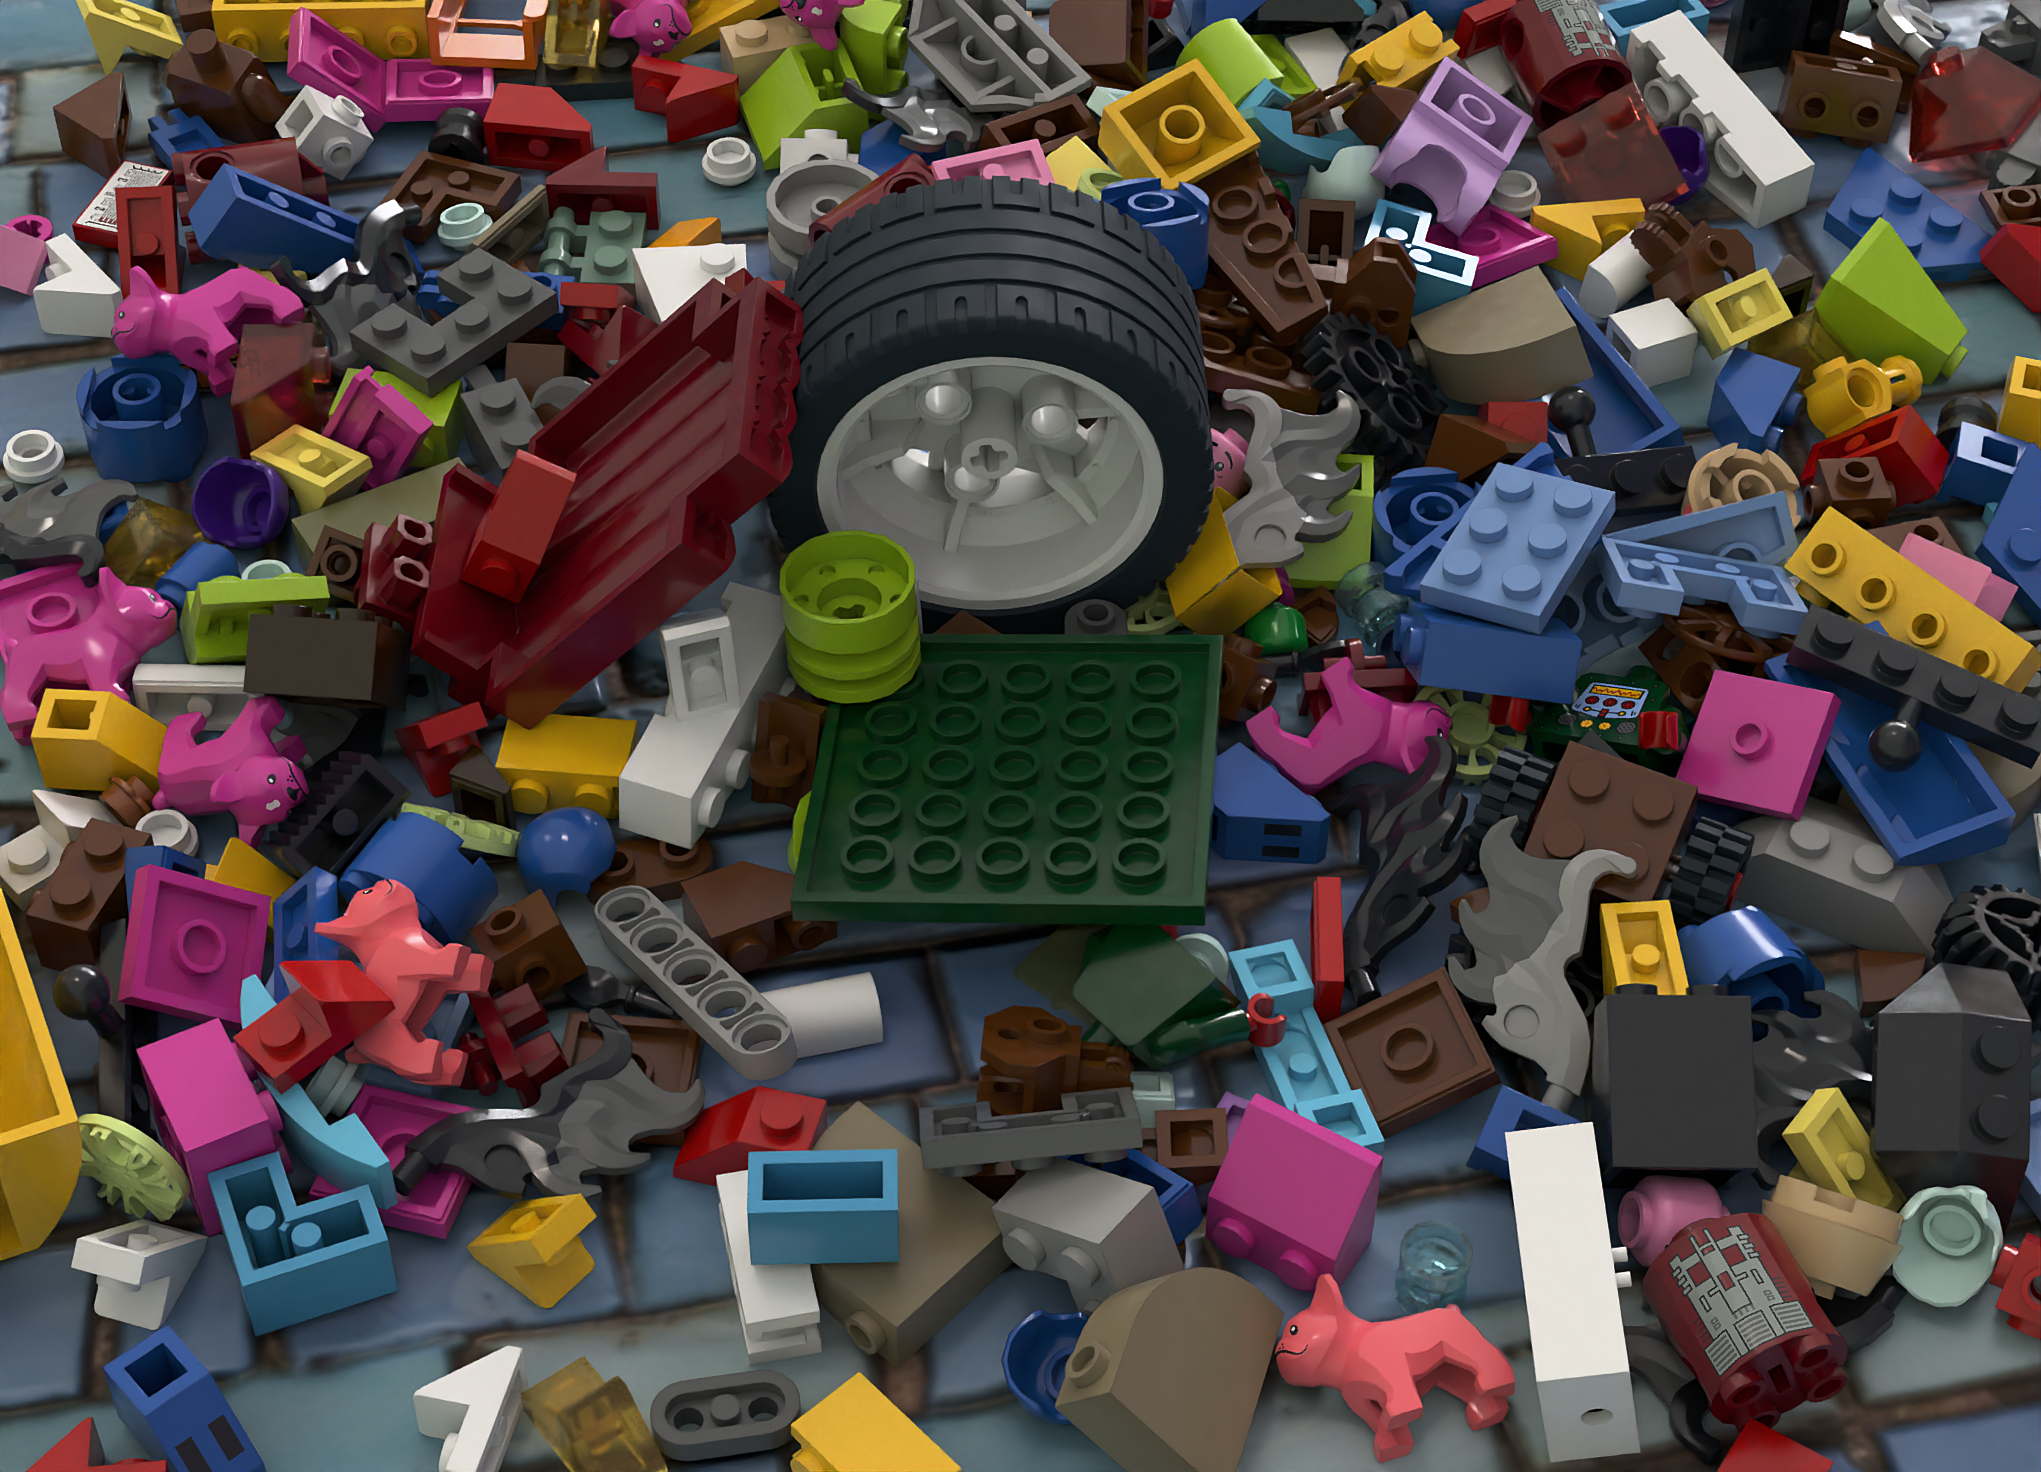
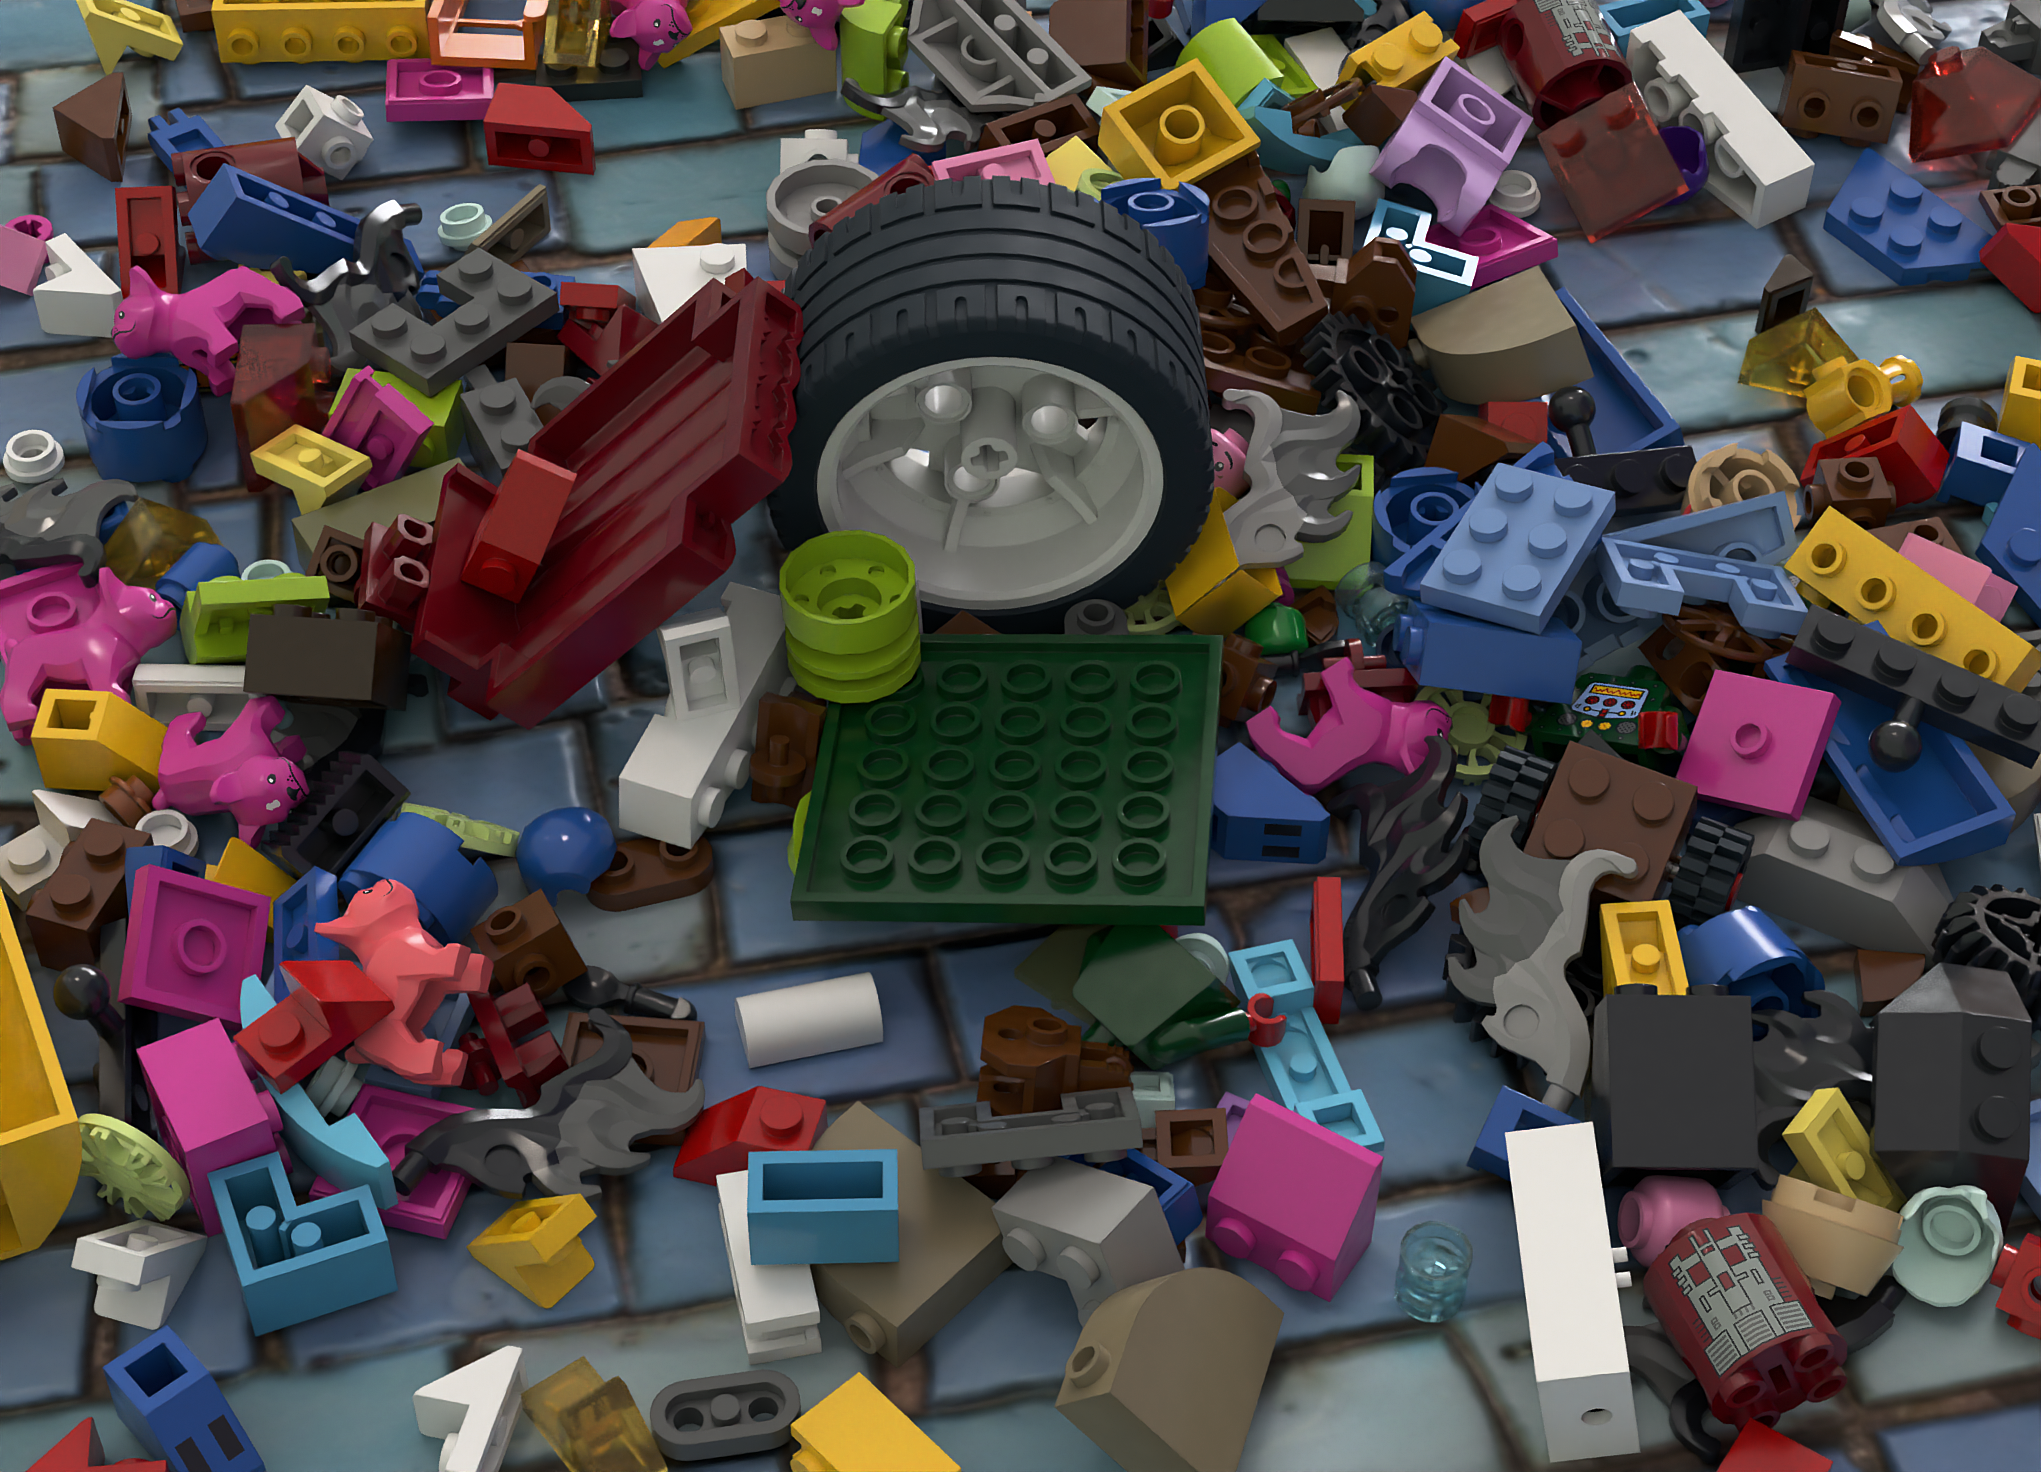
(98, 220): tile -> none
(225, 88): reddish brown torso -> none
(240, 503): dark purple hair -> none
(337, 66): dark pink plate -> none
(439, 743): red slope -> none
(443, 182): reddish brown plate -> none
(459, 127): black wheel -> none
(481, 790): dark brown slope -> none
(567, 763): yellow brick -> none
(591, 187): dark red slope -> none
(605, 245): sand green plate -> none
(688, 95): red slope -> none
(701, 1000): light grey beam -> none
(728, 162): white plate -> none
(748, 915): reddish brown slope -> none
(802, 95): lime slope -> none
(1037, 1360): blue hair -> none
(1393, 1364): coral animal -> none
(1412, 1052): reddish brown tile -> none
(1586, 230): yellow slope -> none
(1613, 279): white brick -> none
(1654, 341): white brick -> none
(1689, 258): reddish brown hinge -> none
(1738, 312): light yellow slope -> none
(1754, 402): blue slope -> none
(1890, 307): lime slope -> none

